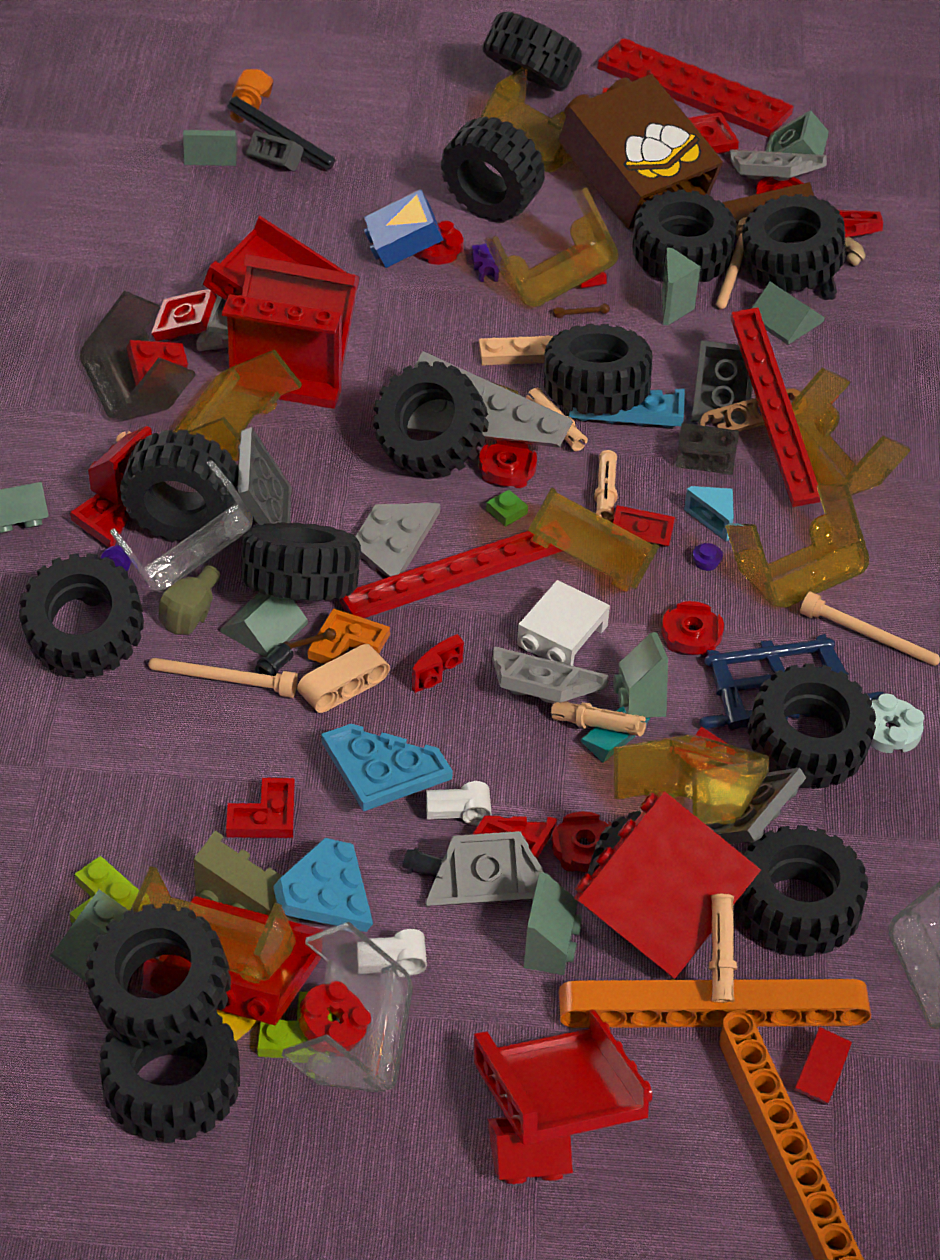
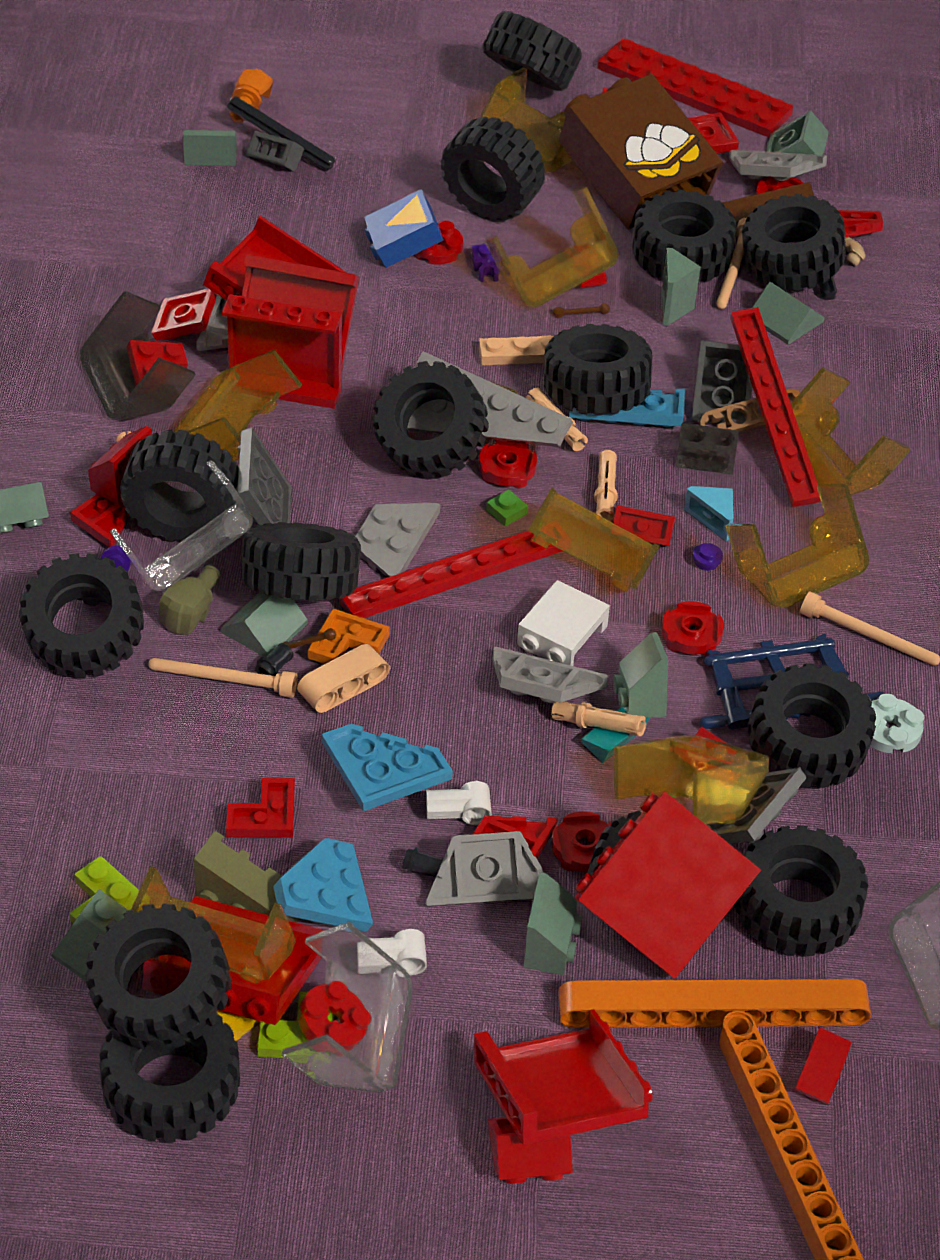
(443, 656): red slope -> none
(722, 949): light nougat pin -> none

